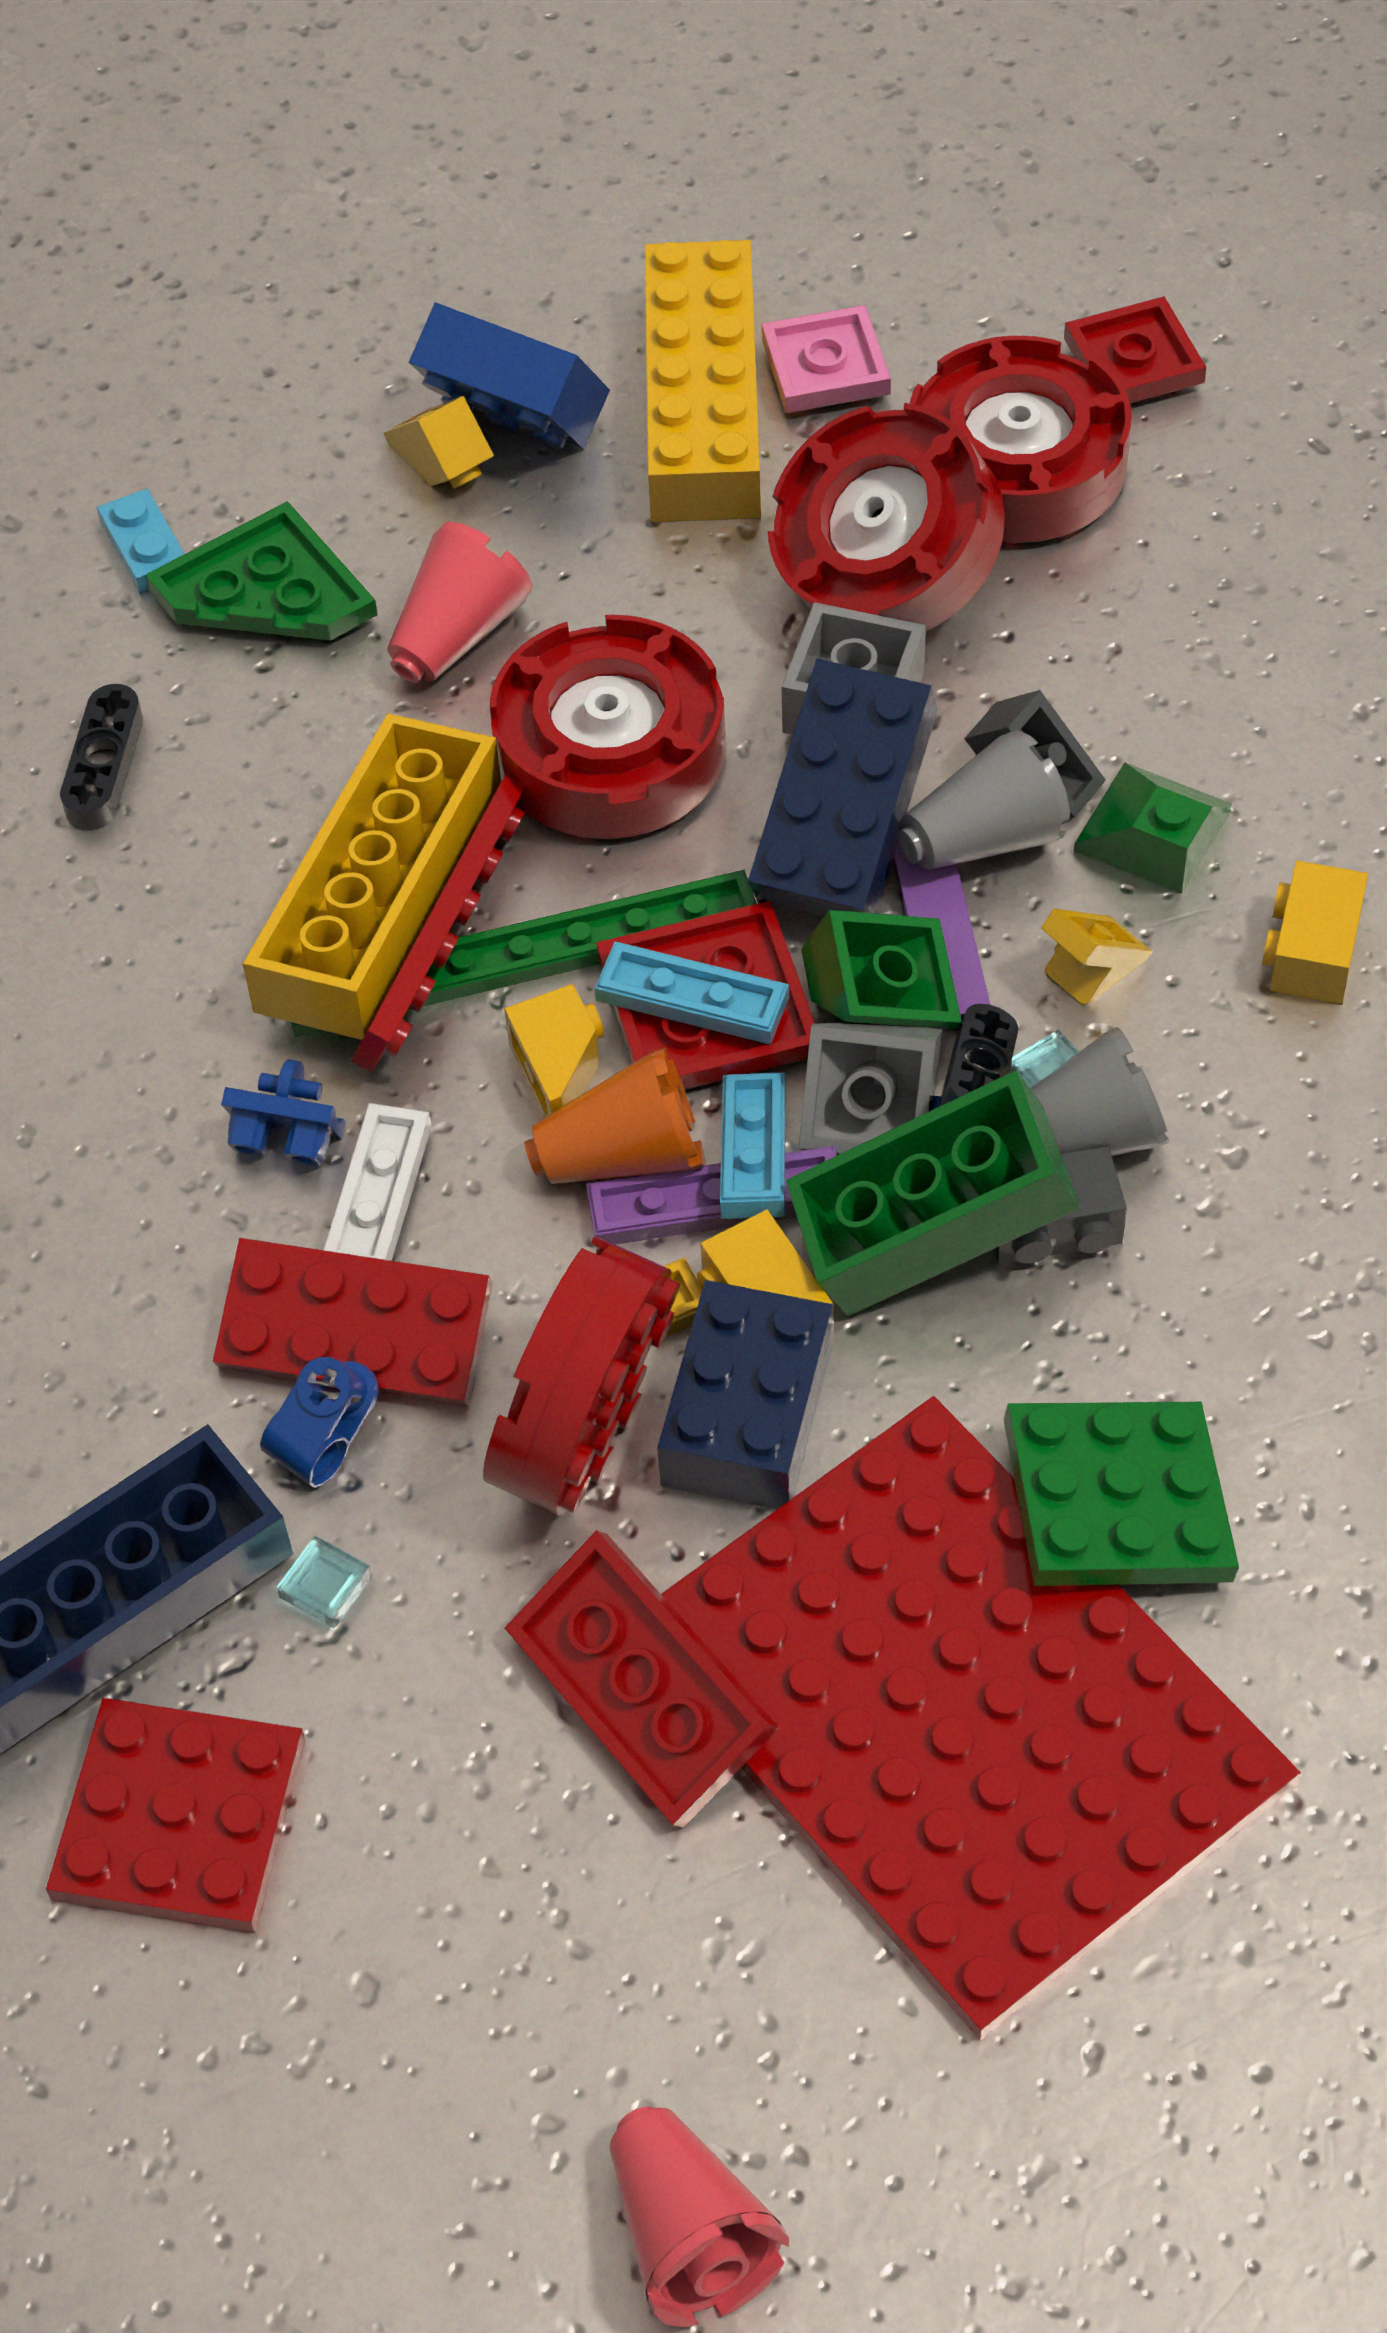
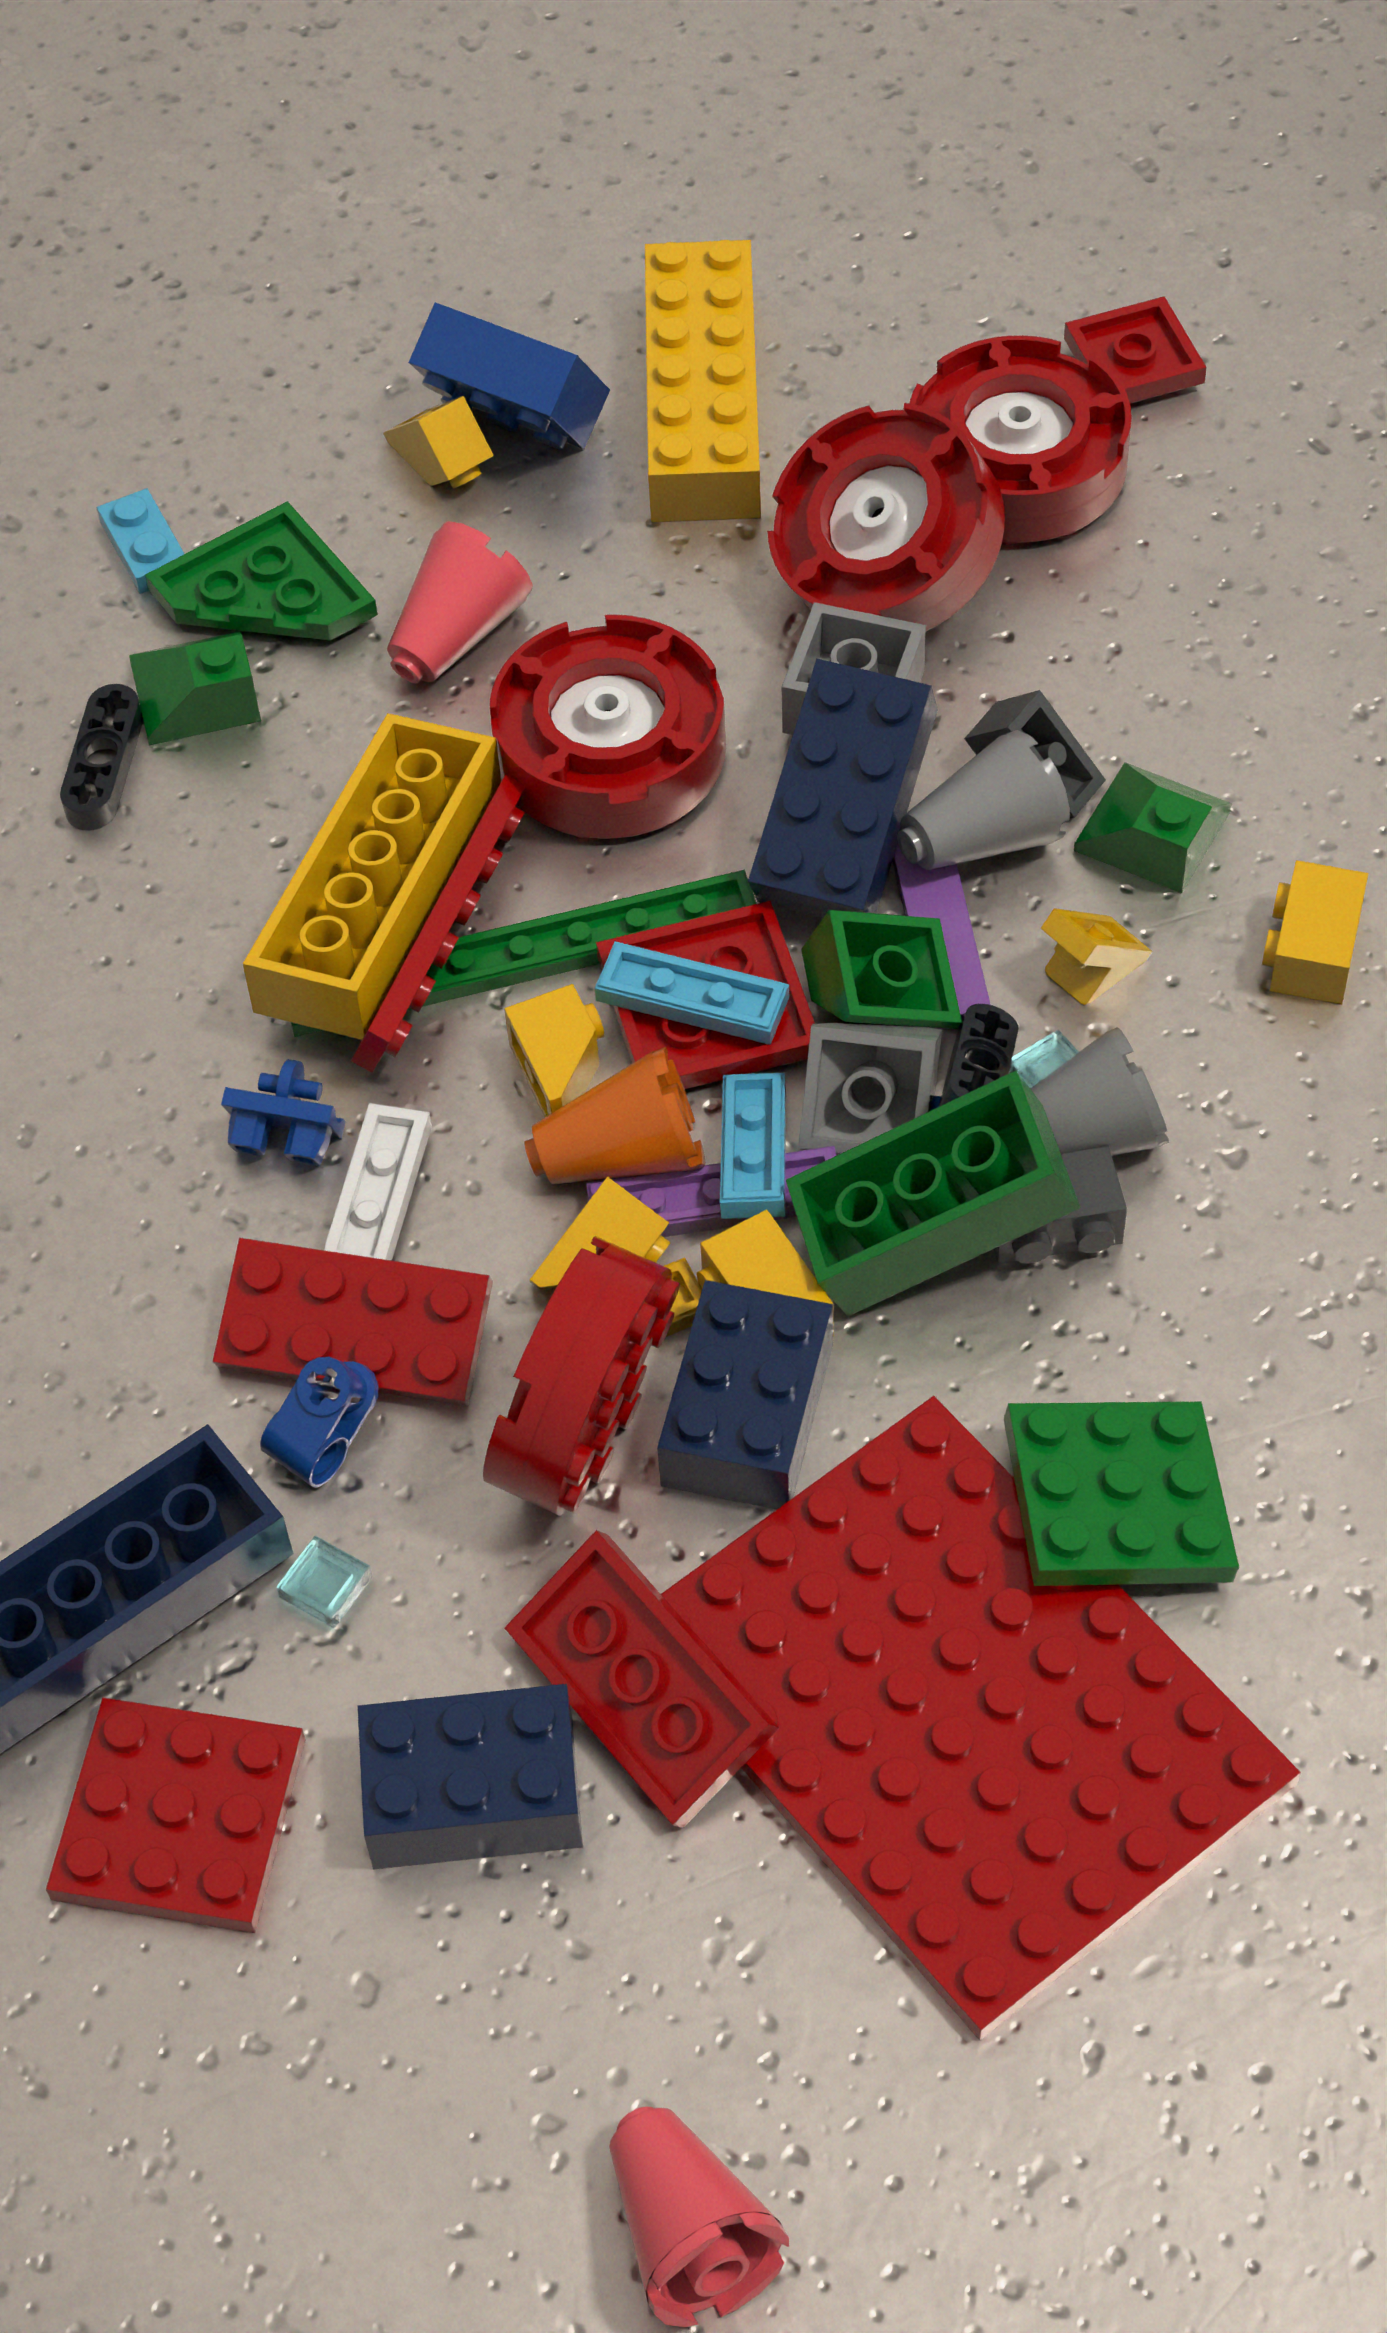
(195, 688): none -> green slope
(469, 1776): none -> dark blue brick
(612, 1216): none -> yellow slope
(826, 359): bright pink plate -> none

